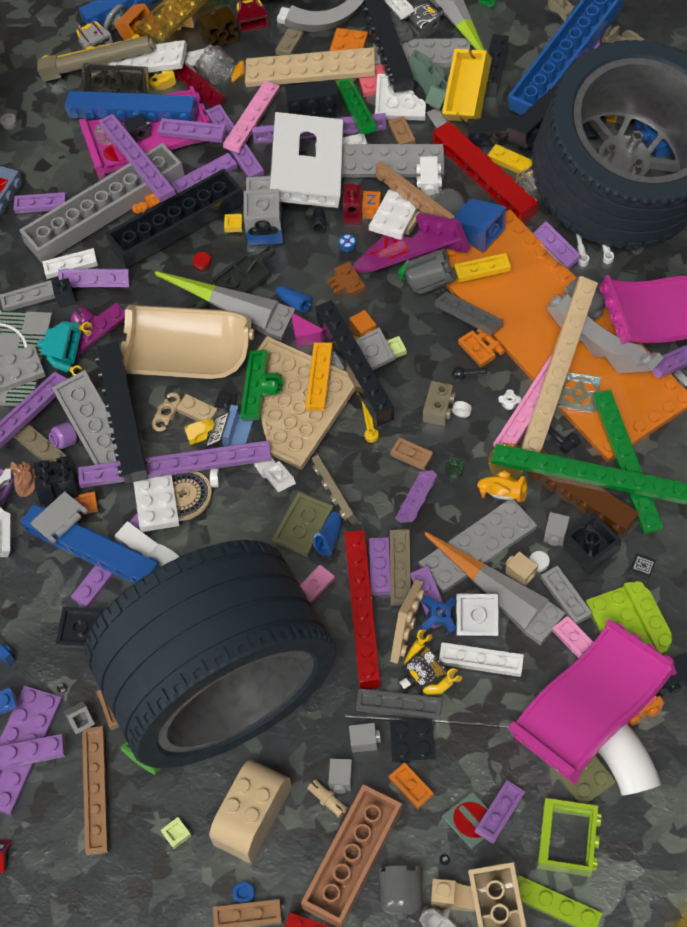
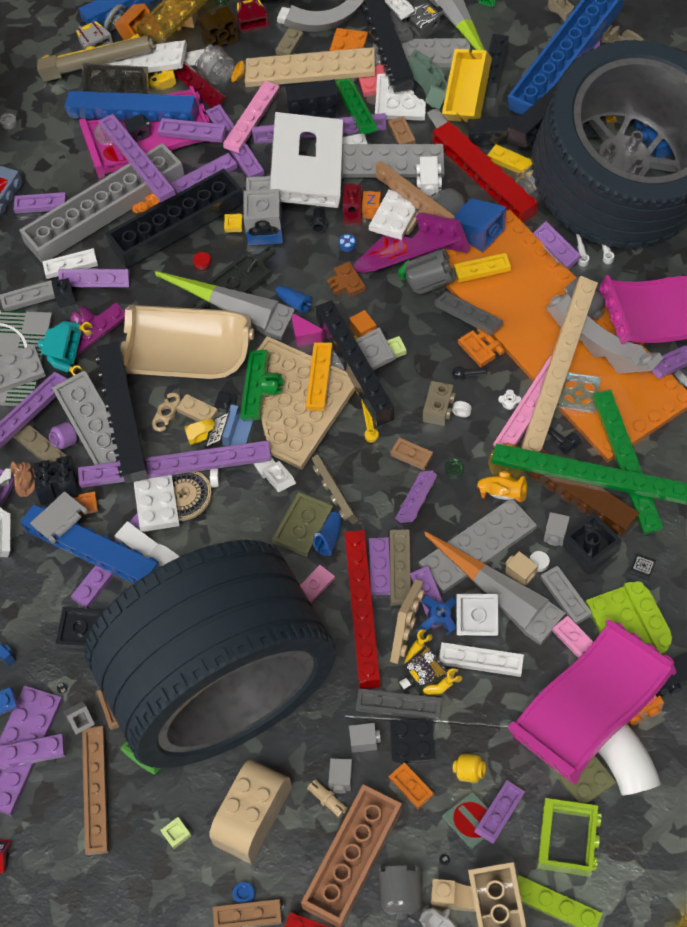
(469, 768): none -> yellow head

